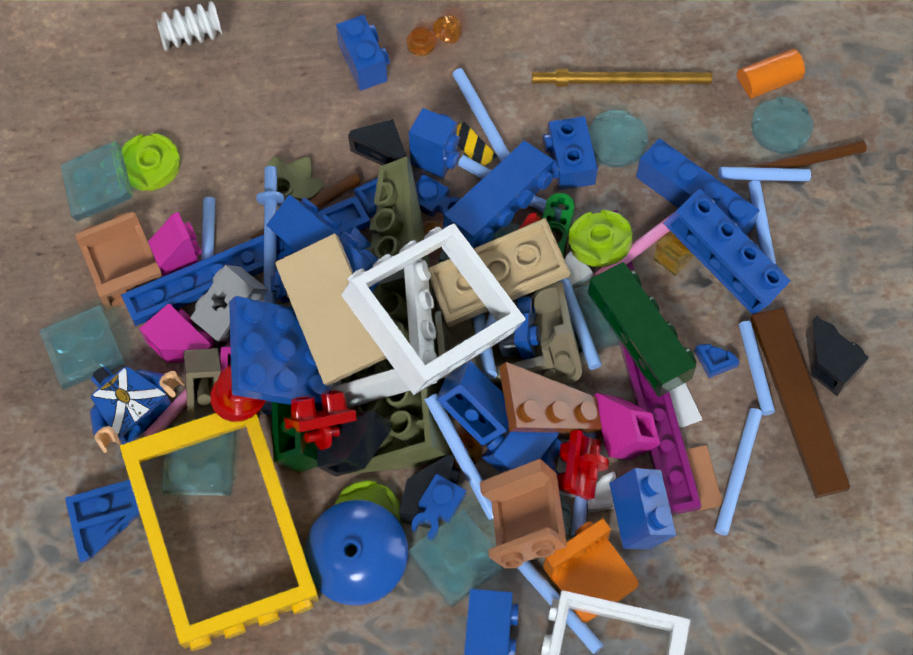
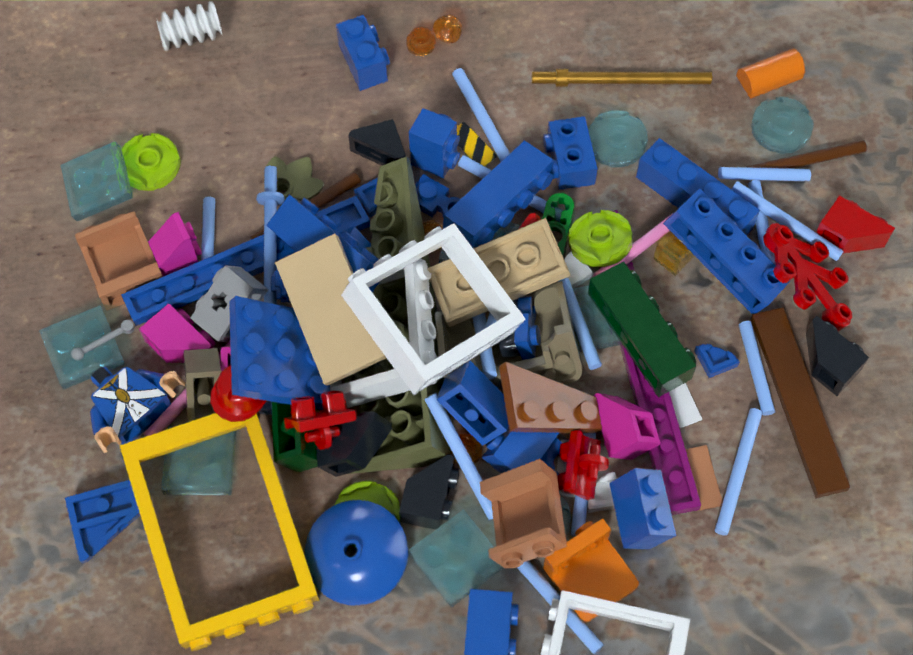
(127, 327): none -> light grey hinge
(439, 502): blue plate -> none
(781, 241): none -> red plant
(785, 219): none -> light blue bar
(853, 227): none -> red slope

